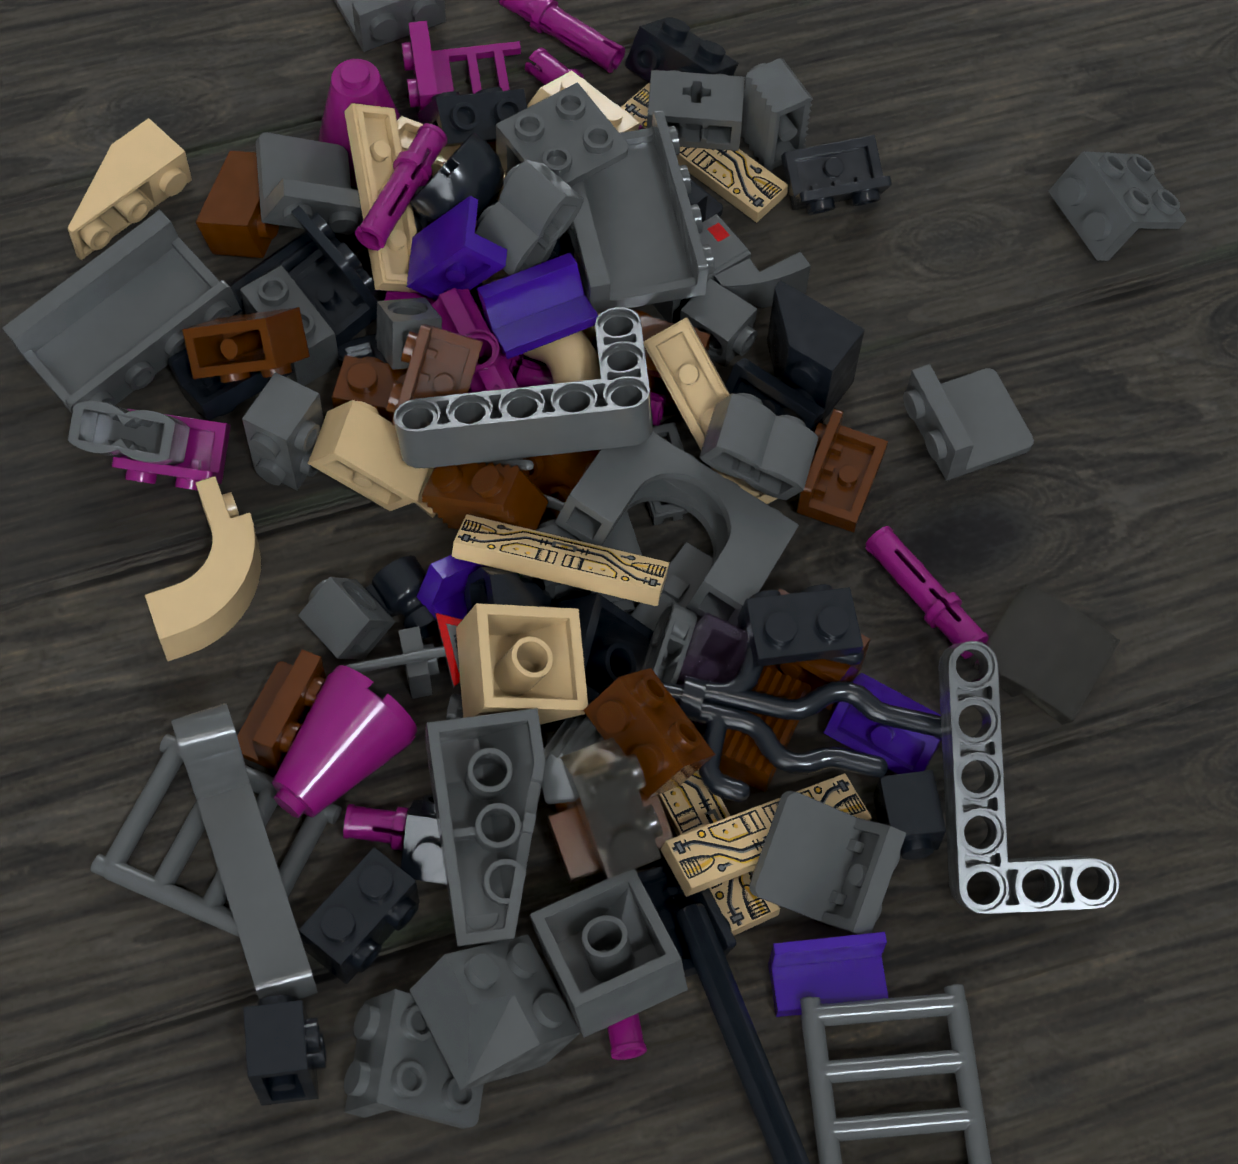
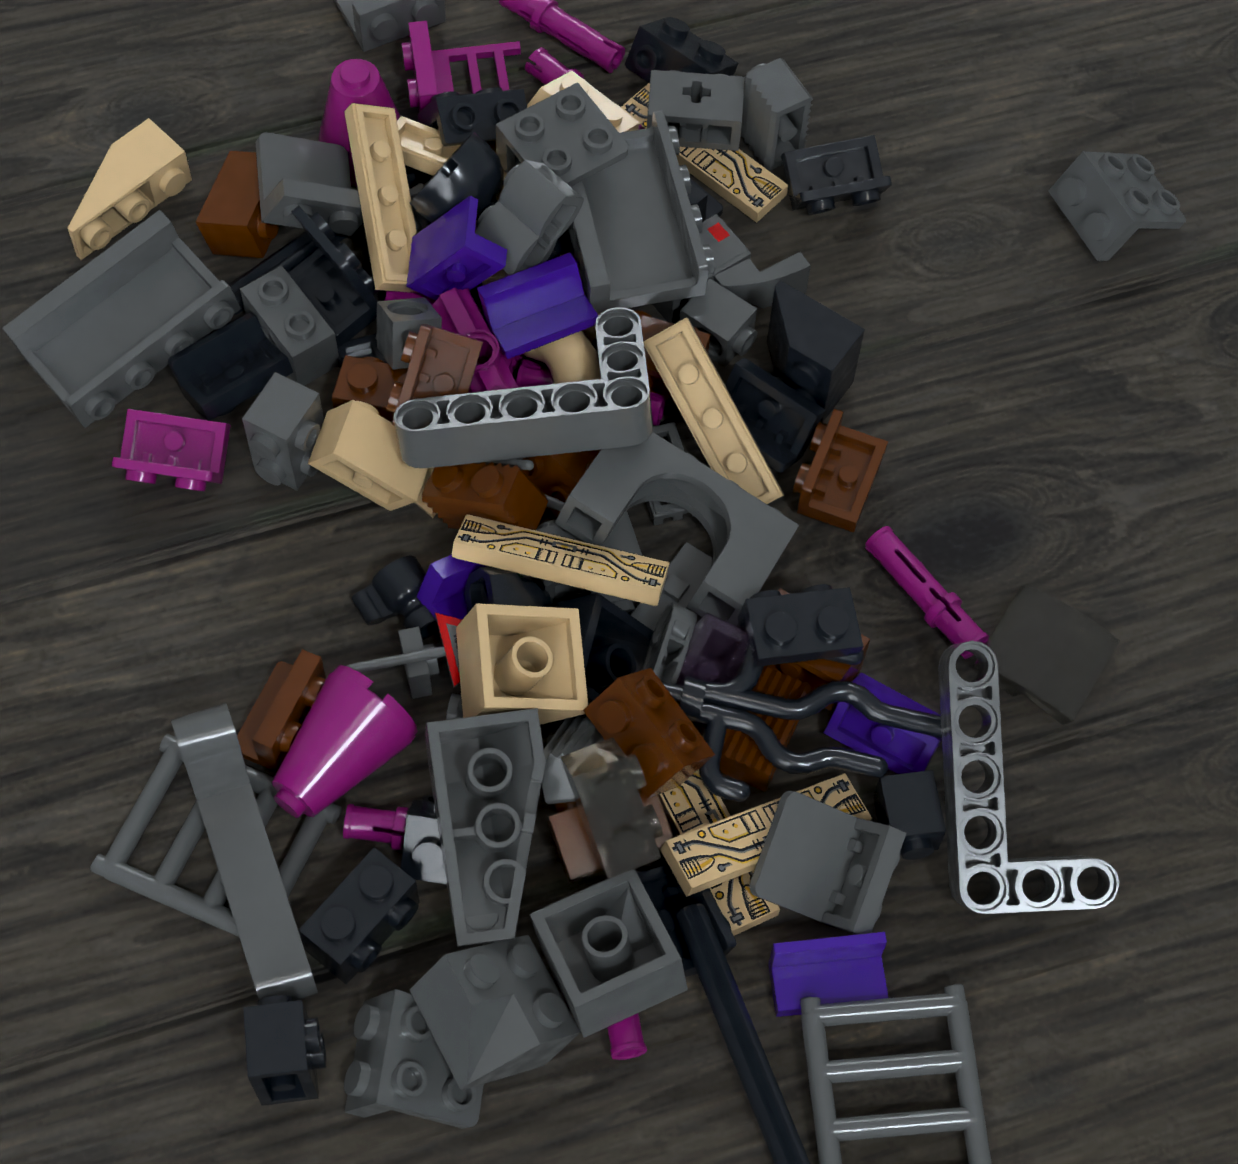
(134, 434): dark grey brick -> none
(220, 592): tan arch -> none
(246, 344): reddish brown brick -> none
(346, 617): dark grey brick -> none
(410, 172): magenta pin -> none
(759, 446): dark grey brick -> none
(966, 420): dark grey bracket -> none

